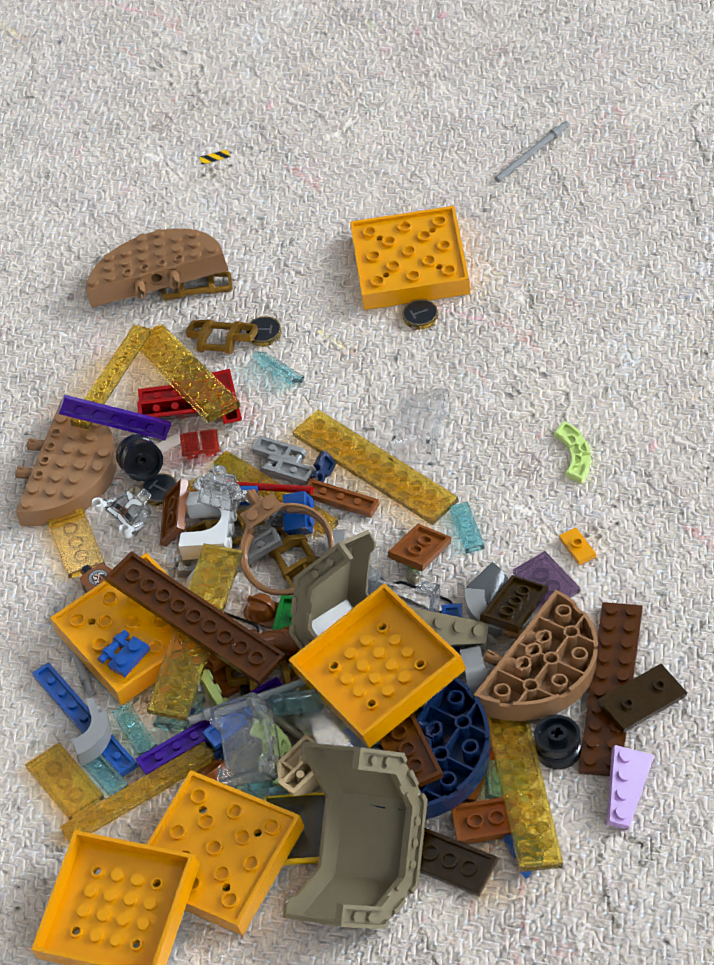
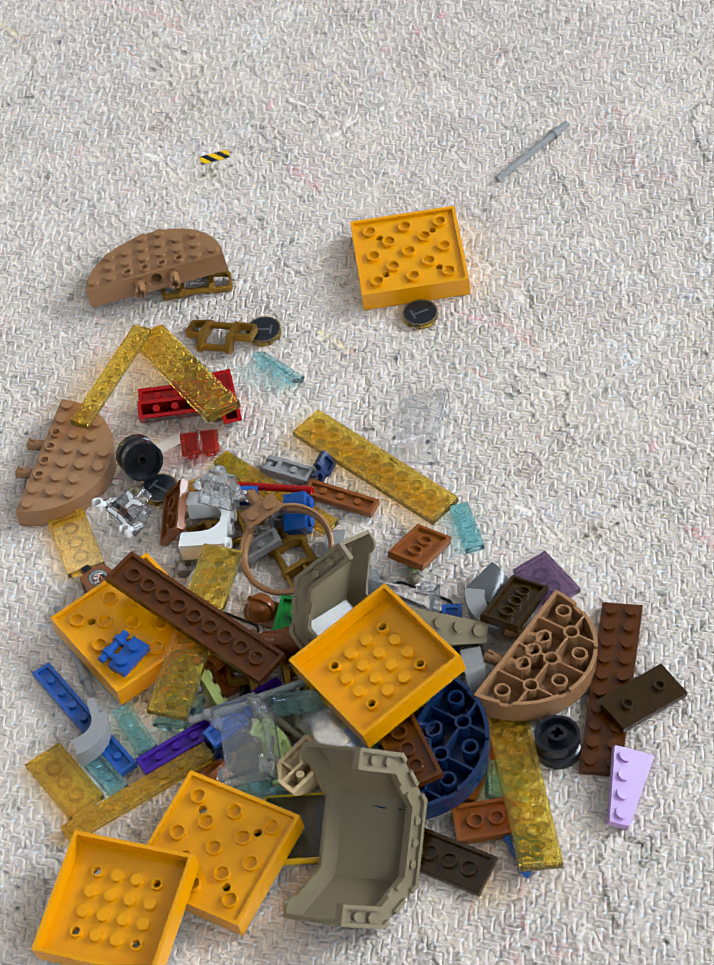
(114, 417): dark purple plate -> none
(267, 446): light grey plate -> none
(577, 546): light orange plate -> none
(578, 449): yellowish green tile -> none

